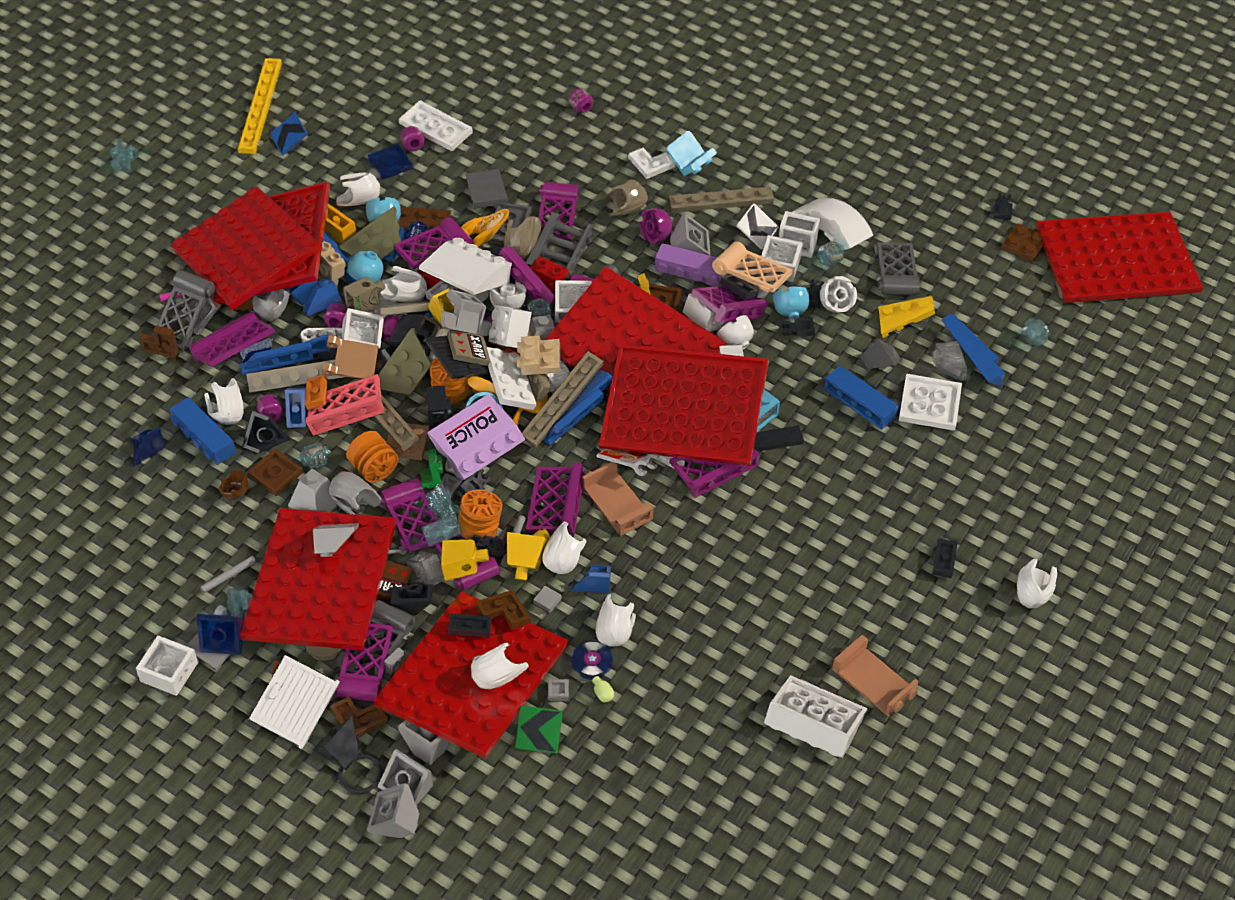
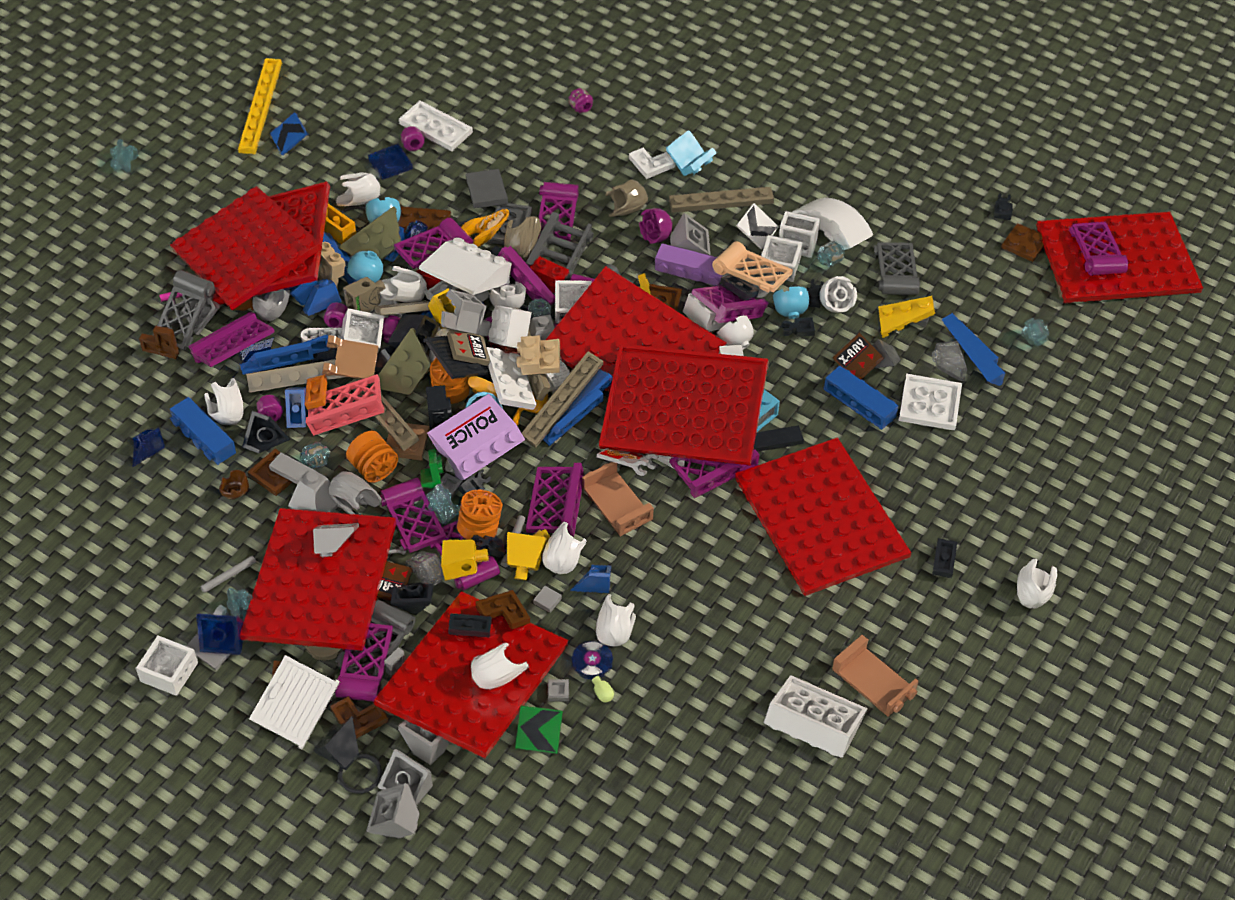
(289, 468): none -> light grey tile
(441, 530): clear light blue hips -> none
(822, 516): none -> red plate
(858, 356): none -> tile
(1103, 262): none -> magenta piece

